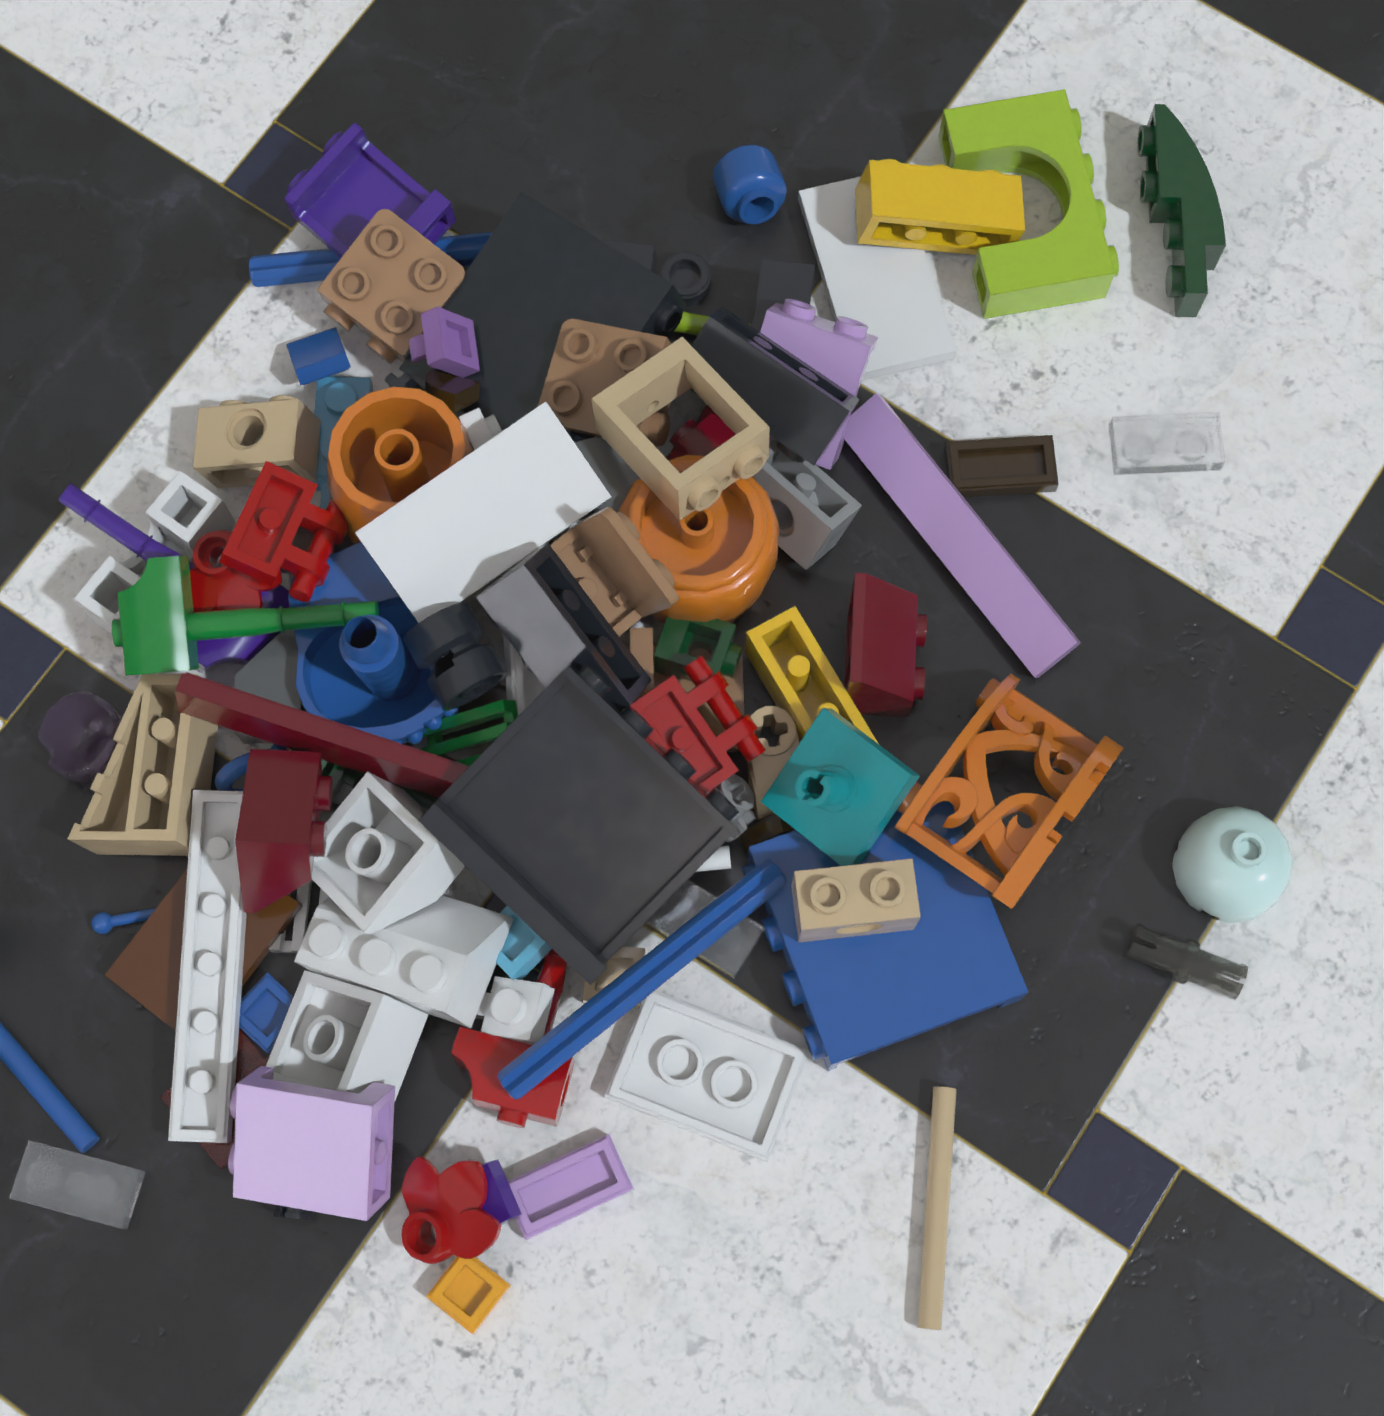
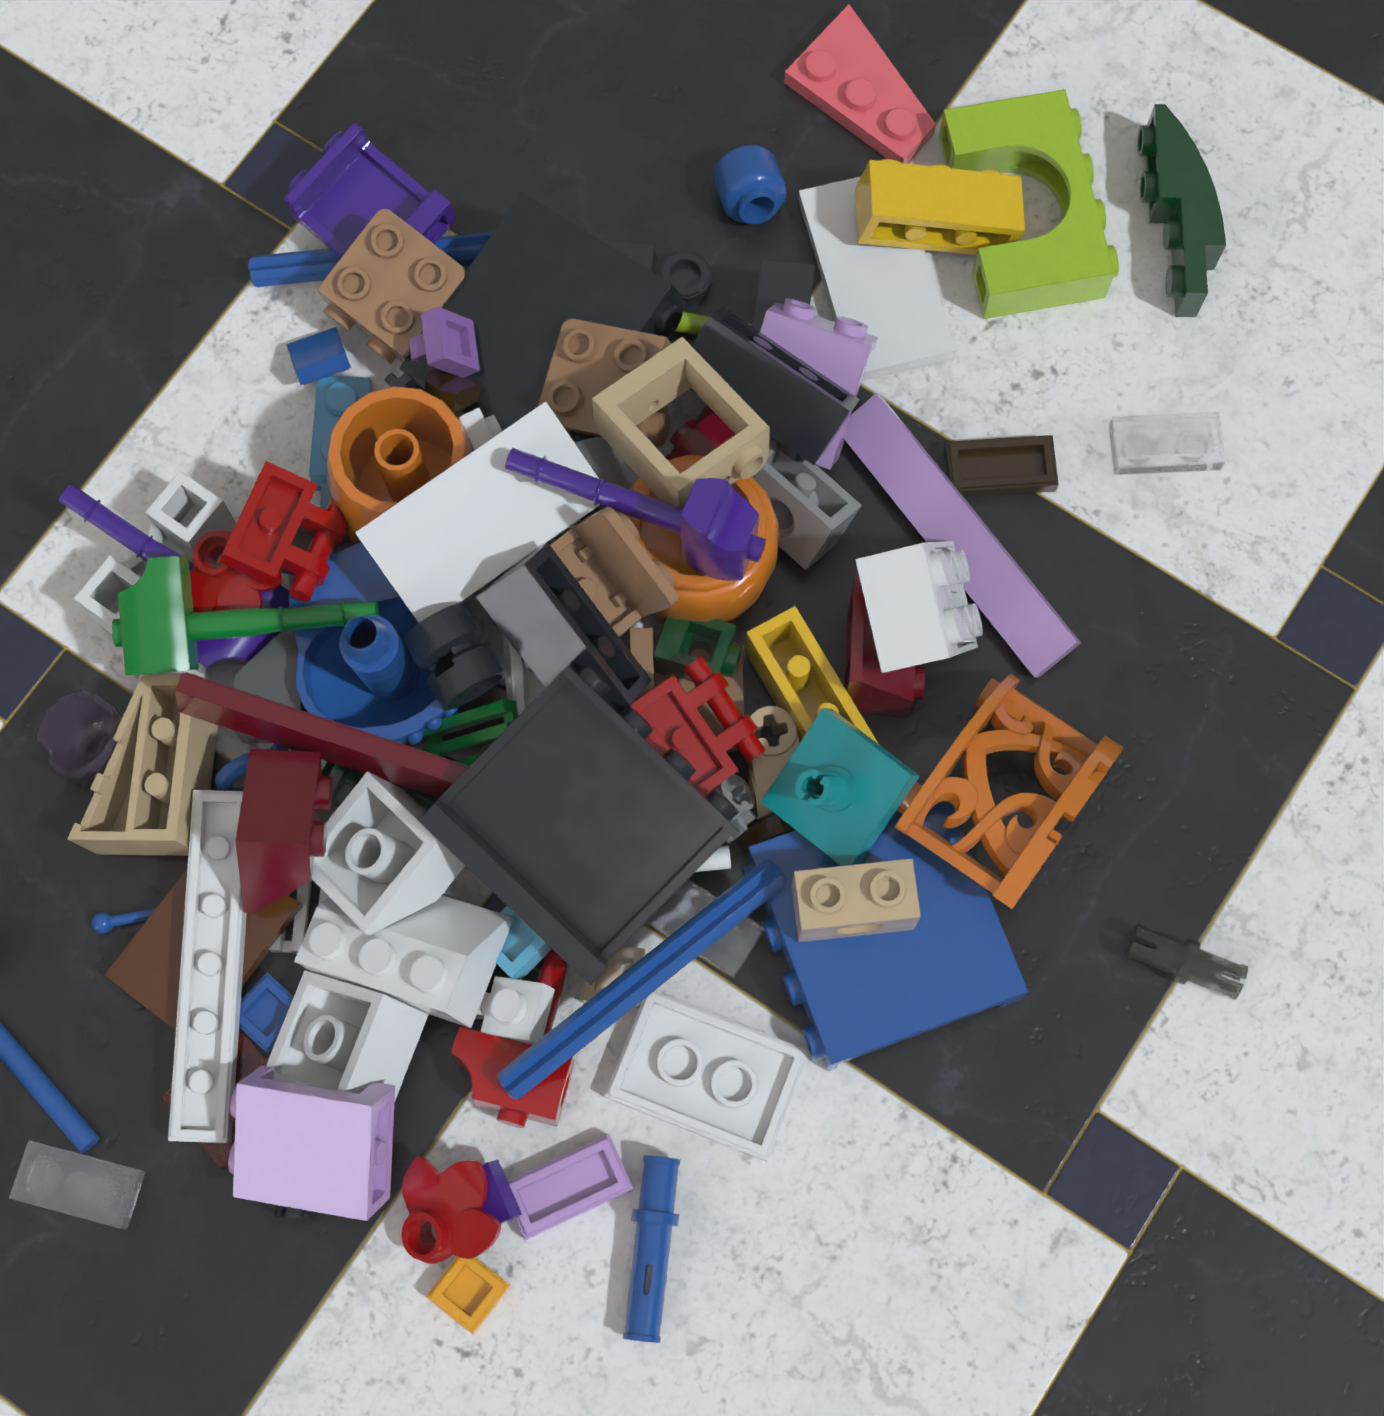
(227, 435): tan brick -> none
(651, 1247): none -> blue pin
(714, 526): none -> dark purple piece
(861, 89): none -> coral wing
(919, 604): none -> white slope
(937, 1208): tan bar -> none
(1233, 864): light aqua cylinder -> none

